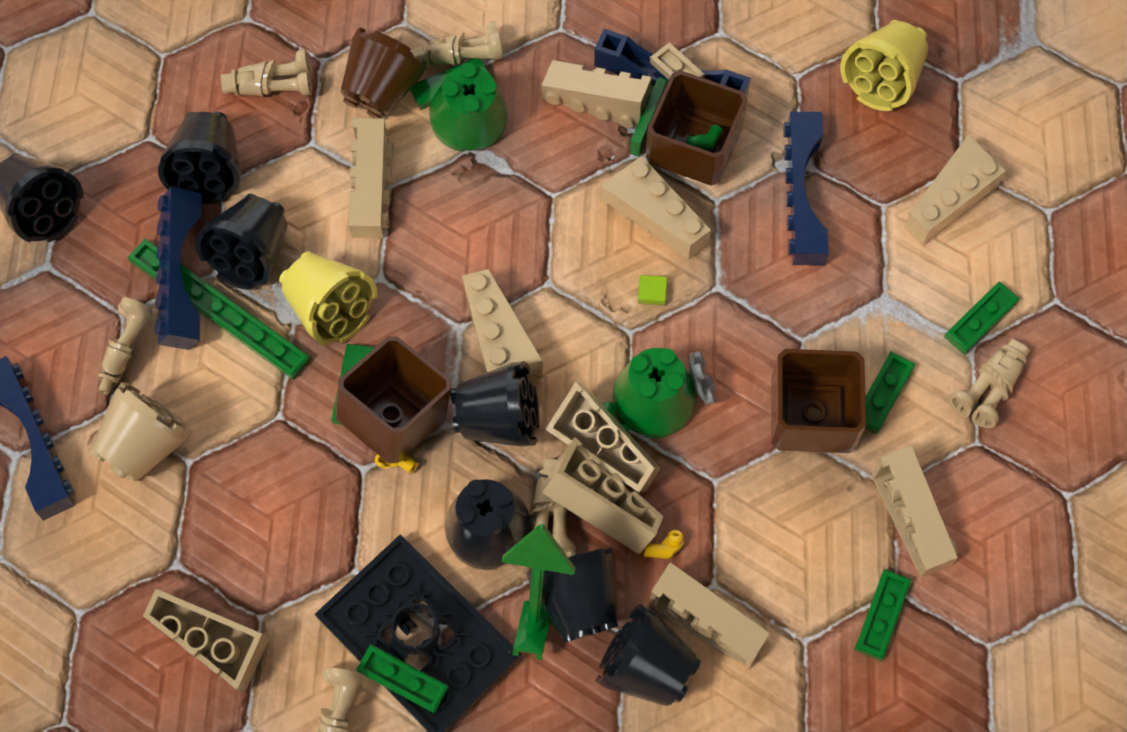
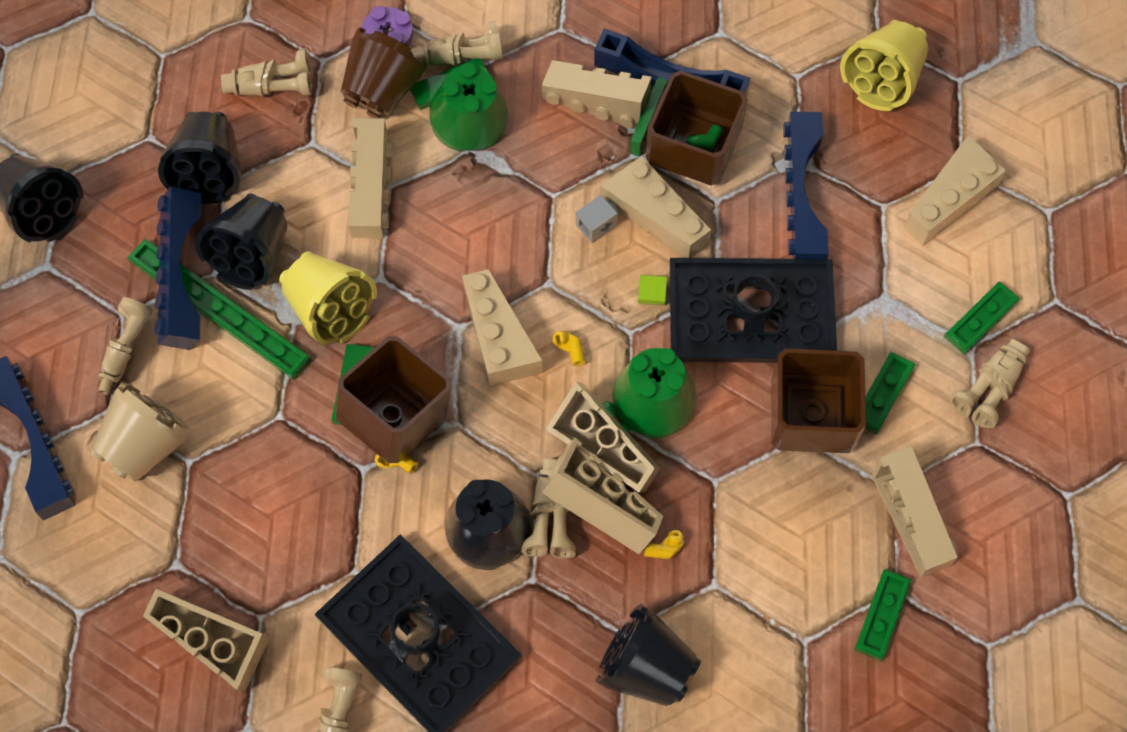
(391, 18): none -> medium lavender plate
(402, 679): green tile -> none
(498, 407): black cone -> none
(540, 553): green piece -> none
(571, 345): none -> yellow arm
(582, 601): black cone -> none
(597, 218): none -> light grey brick
(670, 60): tan plate -> none
(701, 383): light grey dish -> none
(707, 616): tan wedge -> none
(799, 302): none -> black plate

